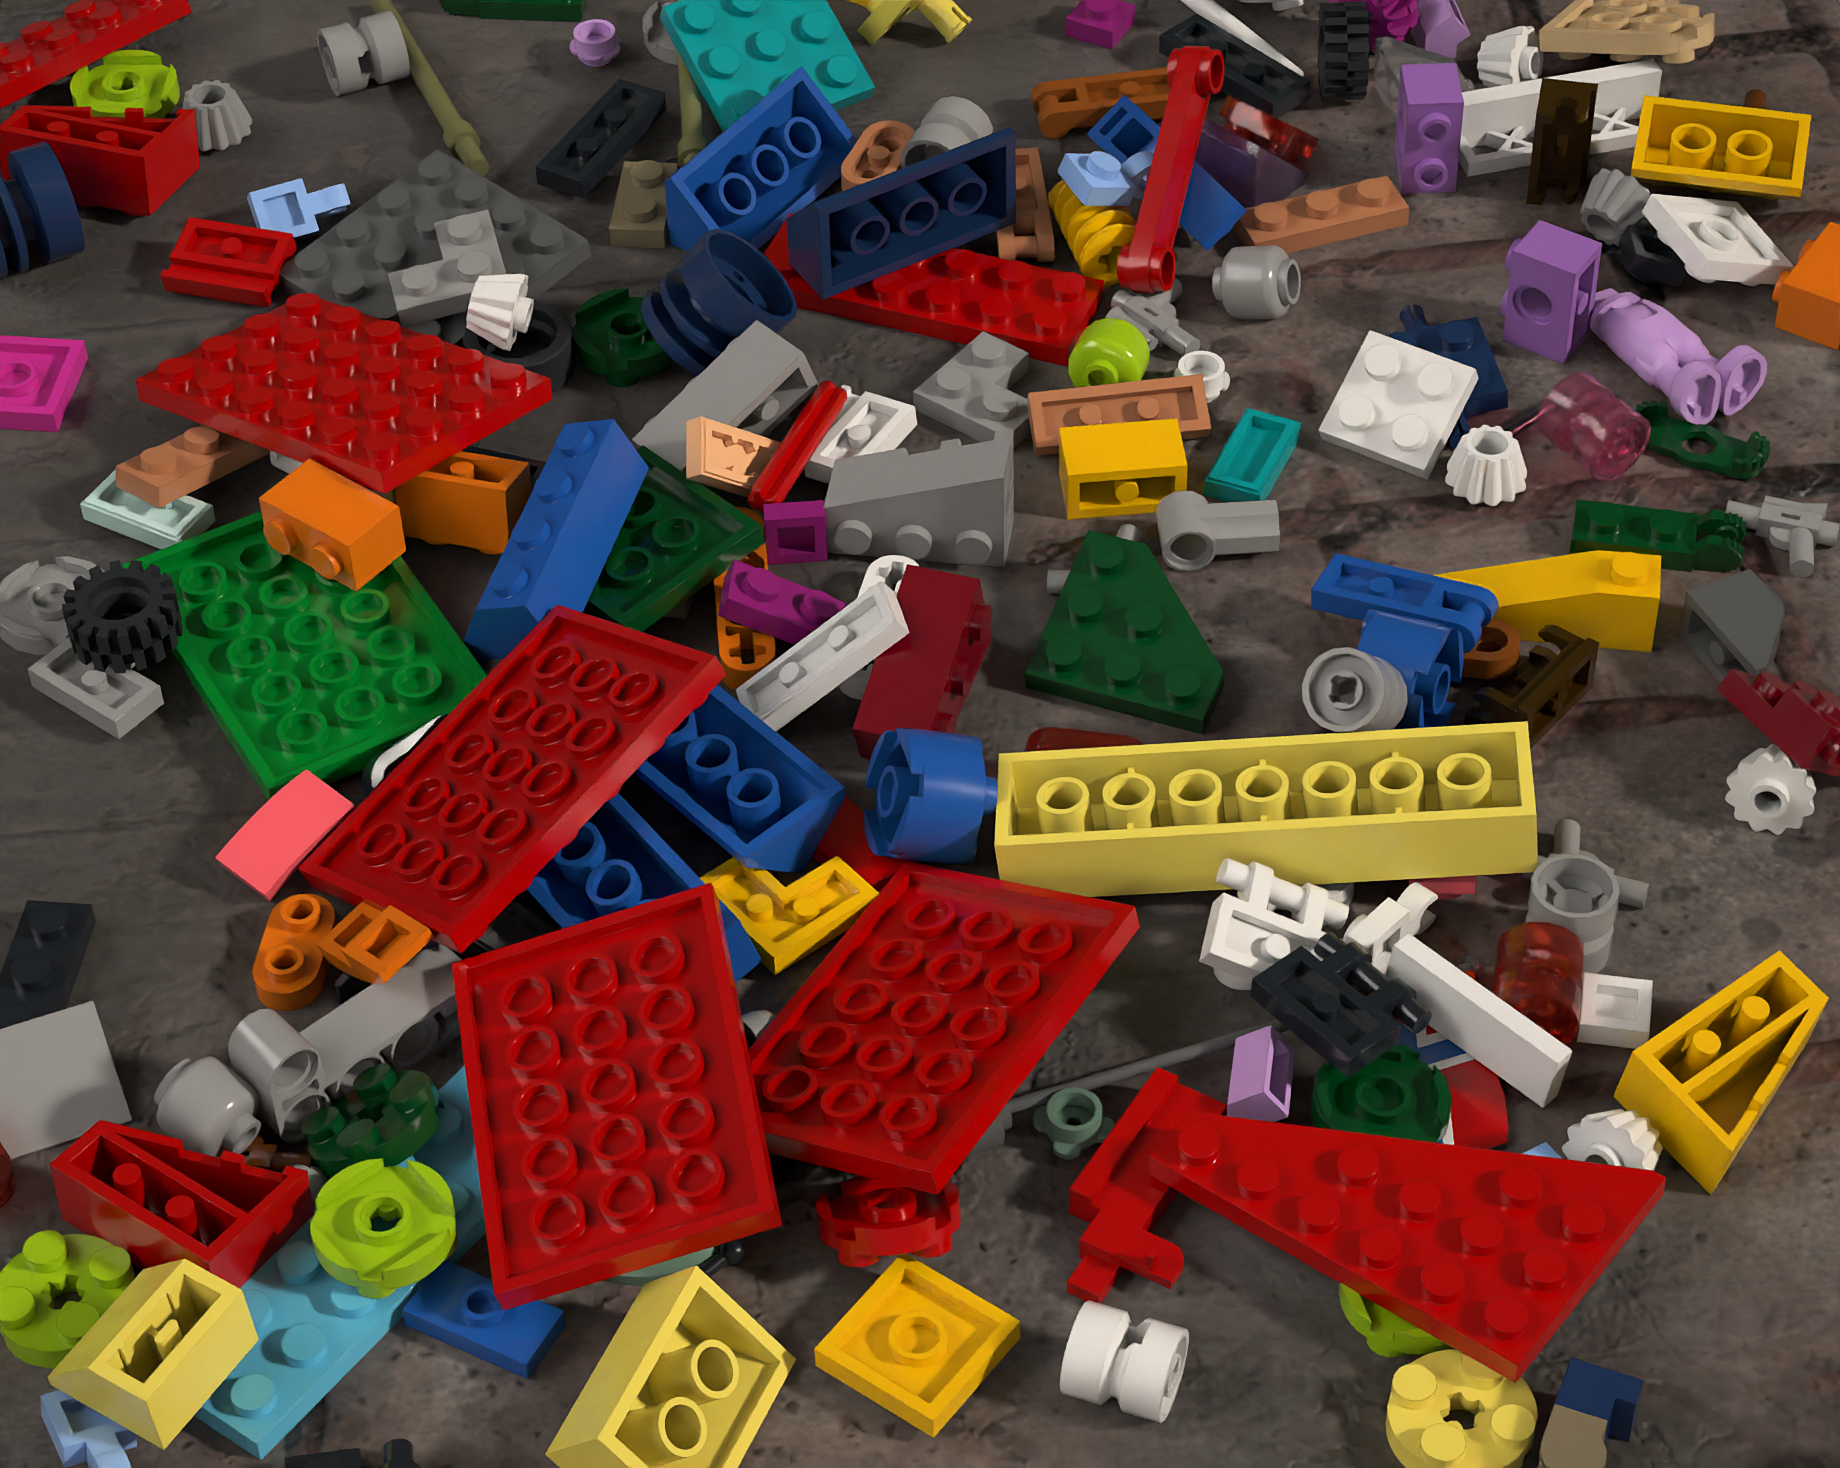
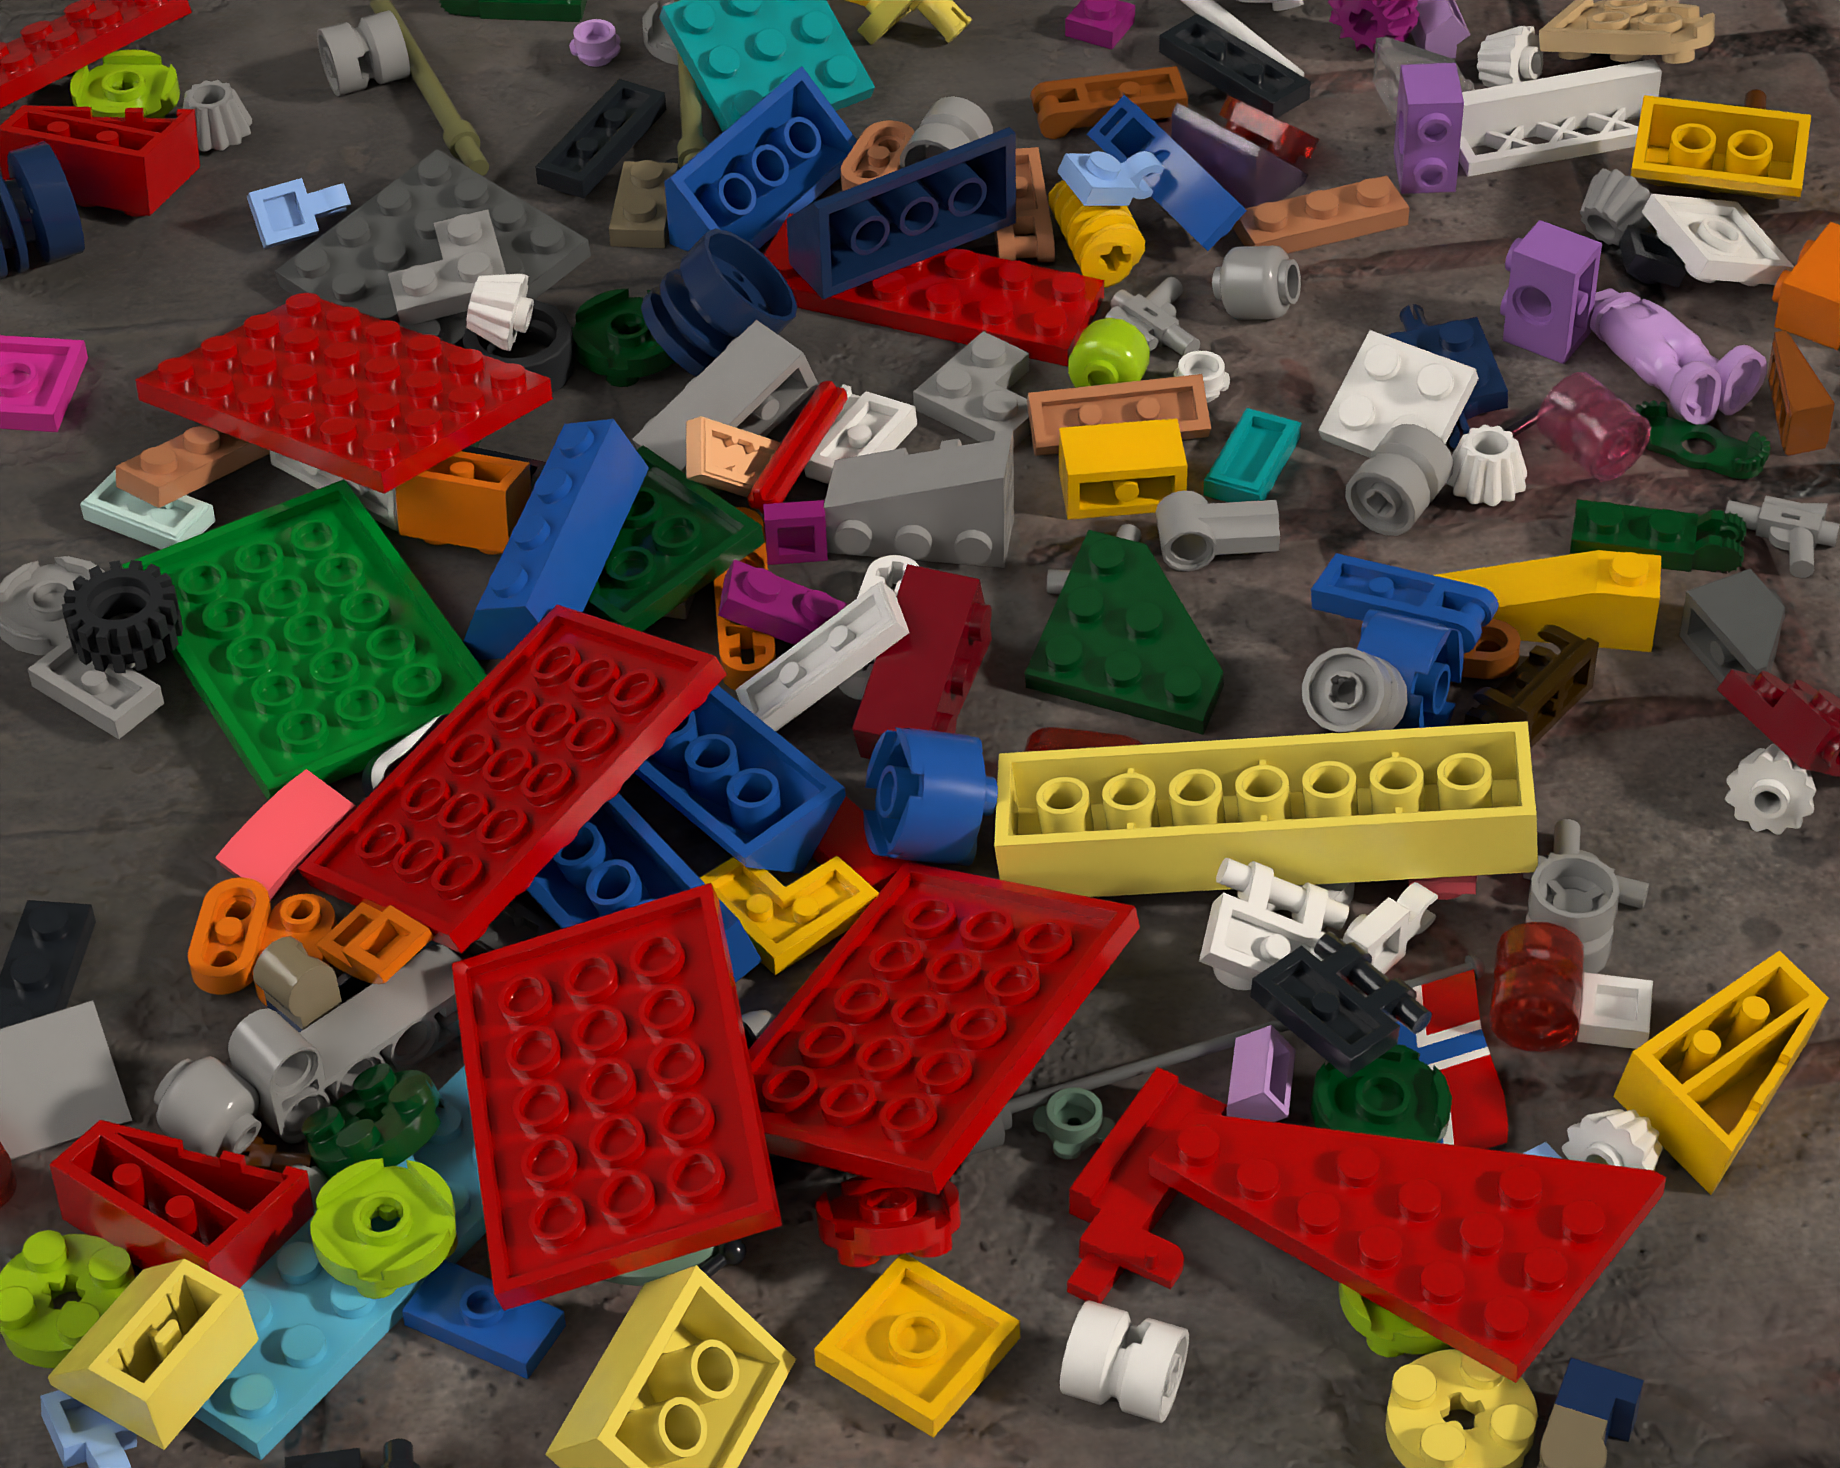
(222, 945): none -> orange plate
(228, 262): red plate -> none
(296, 984): none -> dark tan leg
(332, 524): orange brick -> none
(1149, 260): red piece -> none
(1343, 50): black tyre -> none
(1399, 479): none -> light grey wheel
(1481, 1022): white tile -> none
(1561, 138): dark brown hinge -> none
(1798, 398): none -> dark orange slope

